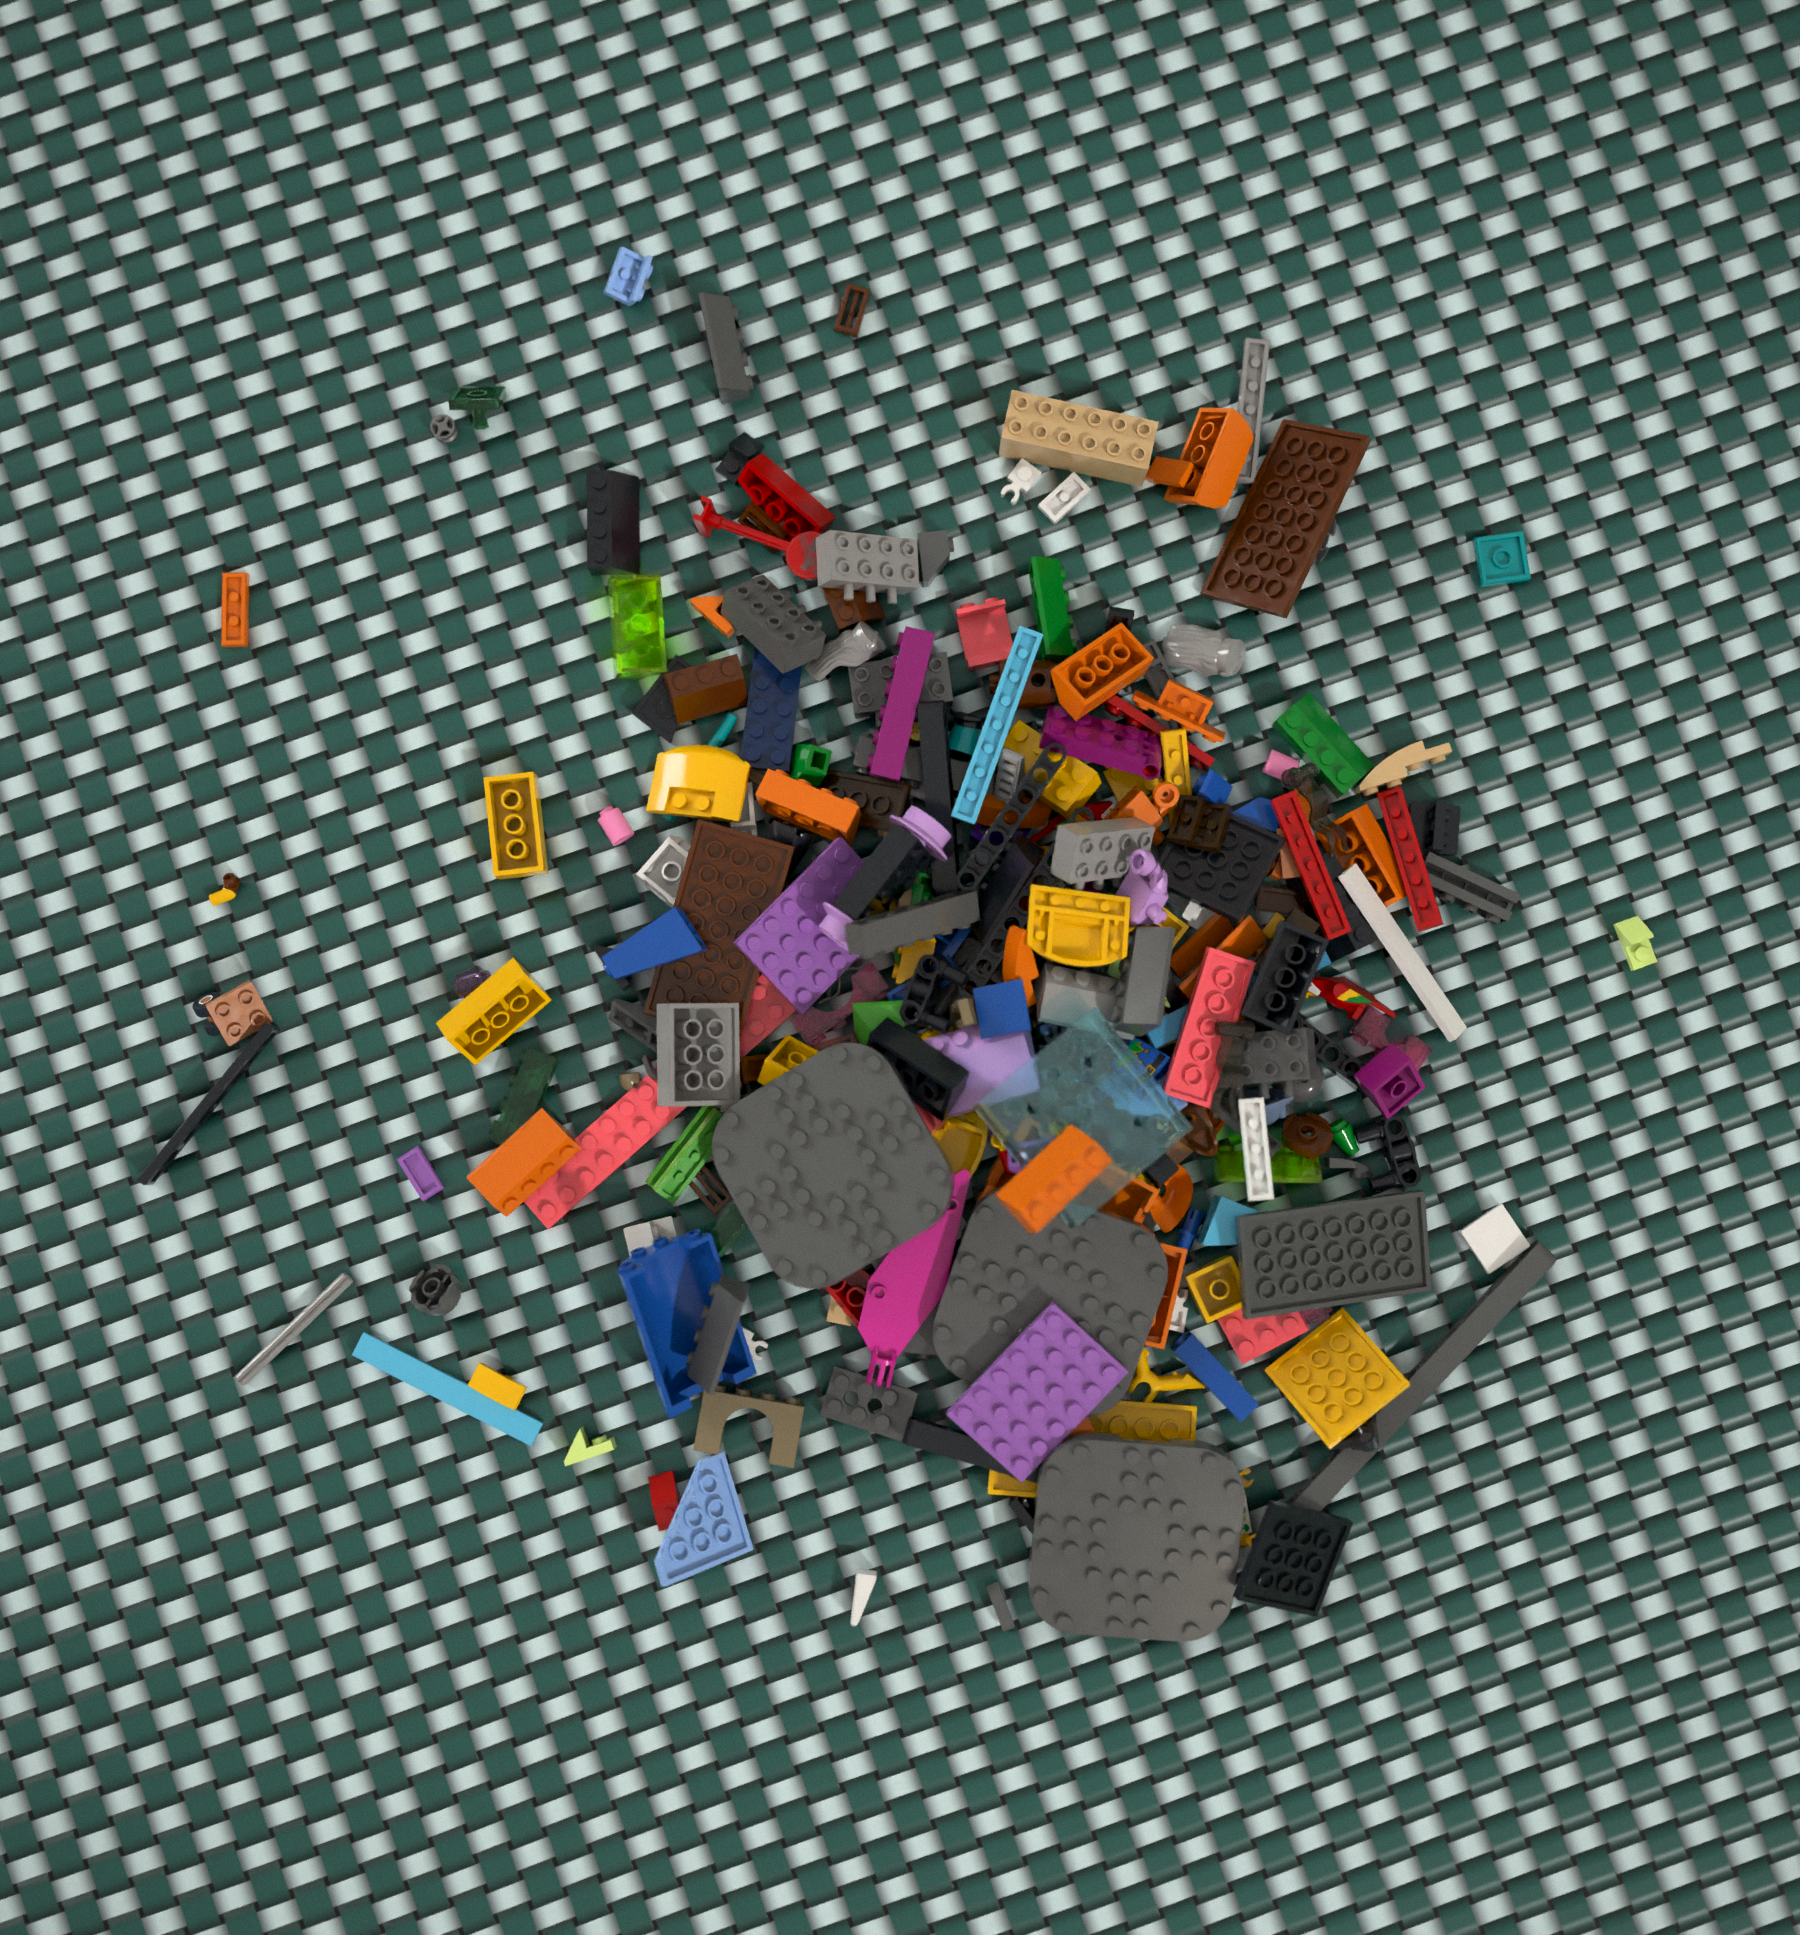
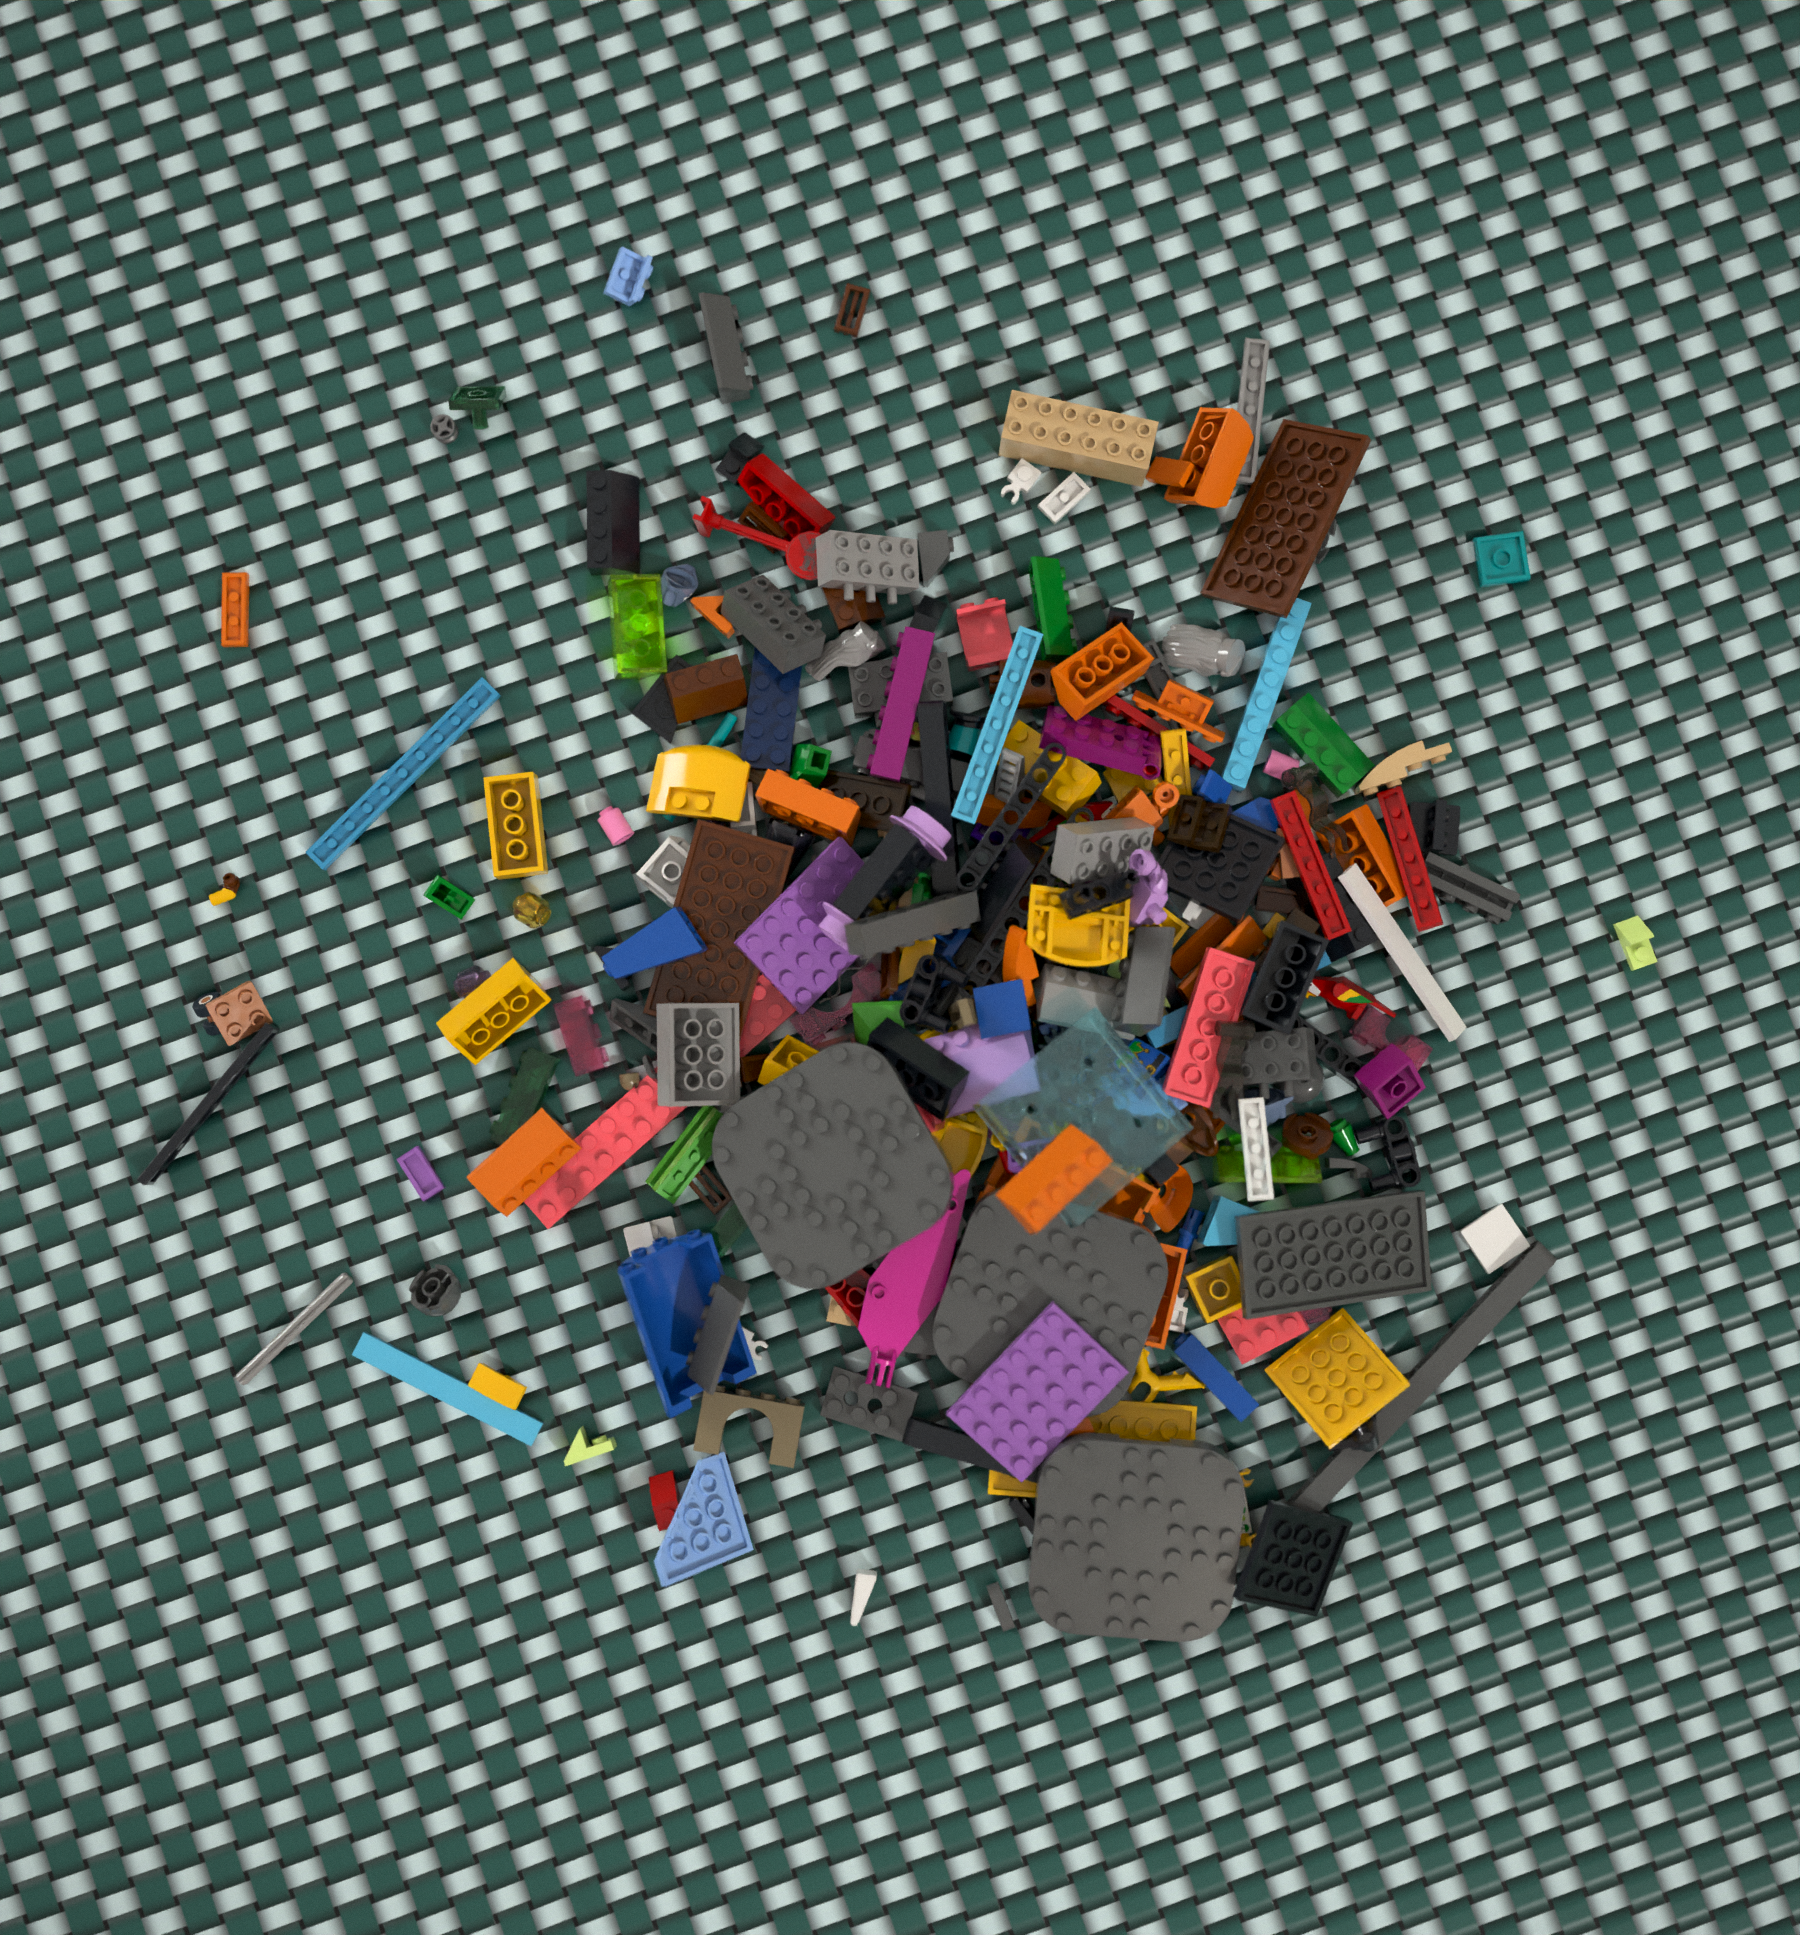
(403, 774): none -> dark azure plate
(449, 897): none -> green slope
(531, 910): none -> clear yellow head
(581, 1035): none -> clear pink brick
(678, 584): none -> sand blue hat
(889, 973): none -> reddish brown tile
(928, 614): none -> black slope
(1111, 889): none -> black piece
(1264, 696): none -> medium azure brick

